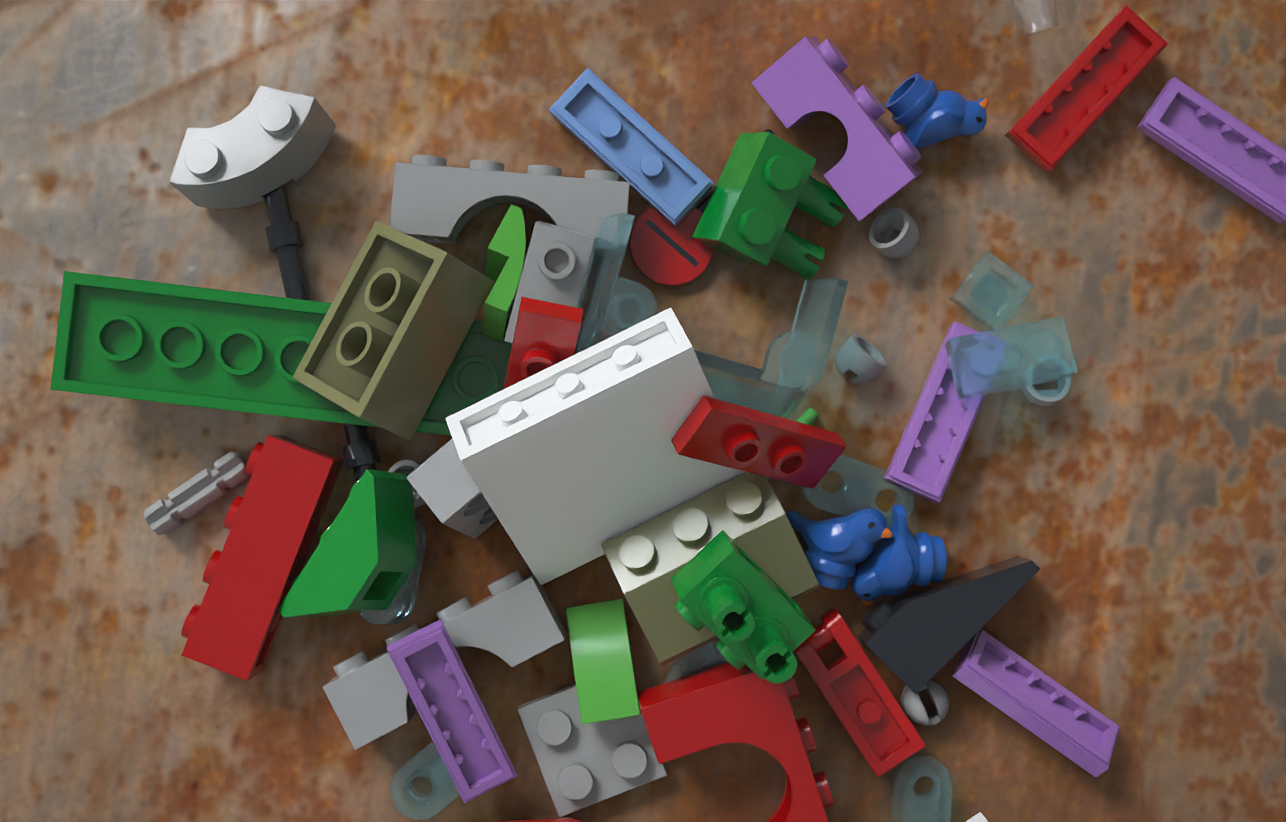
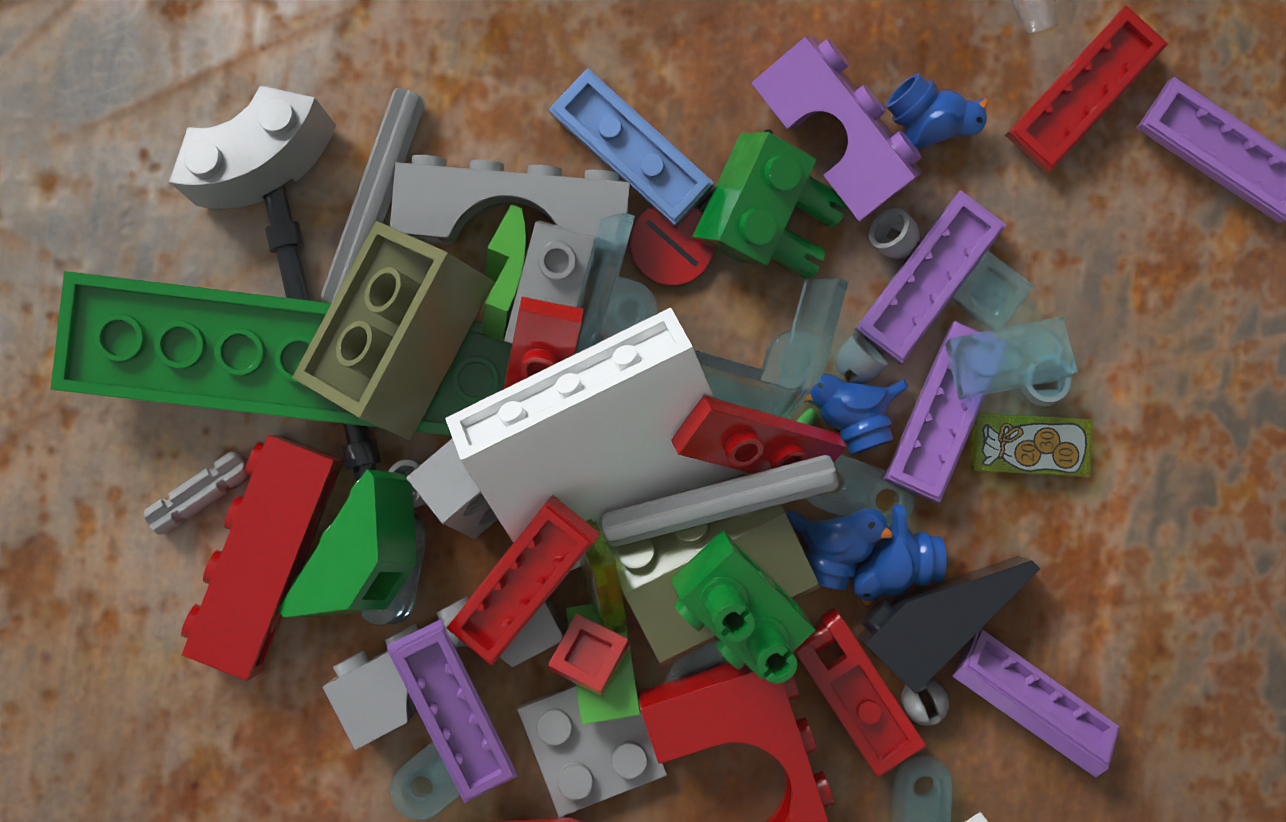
(376, 184): none -> light grey axle
(523, 580): none -> red plate
(589, 655): none -> red plate
(603, 584): none -> clear neon green tile
(720, 501): none -> light grey axle
(856, 410): none -> blue animal
(930, 277): none -> medium lavender plate
(1031, 444): none -> tile

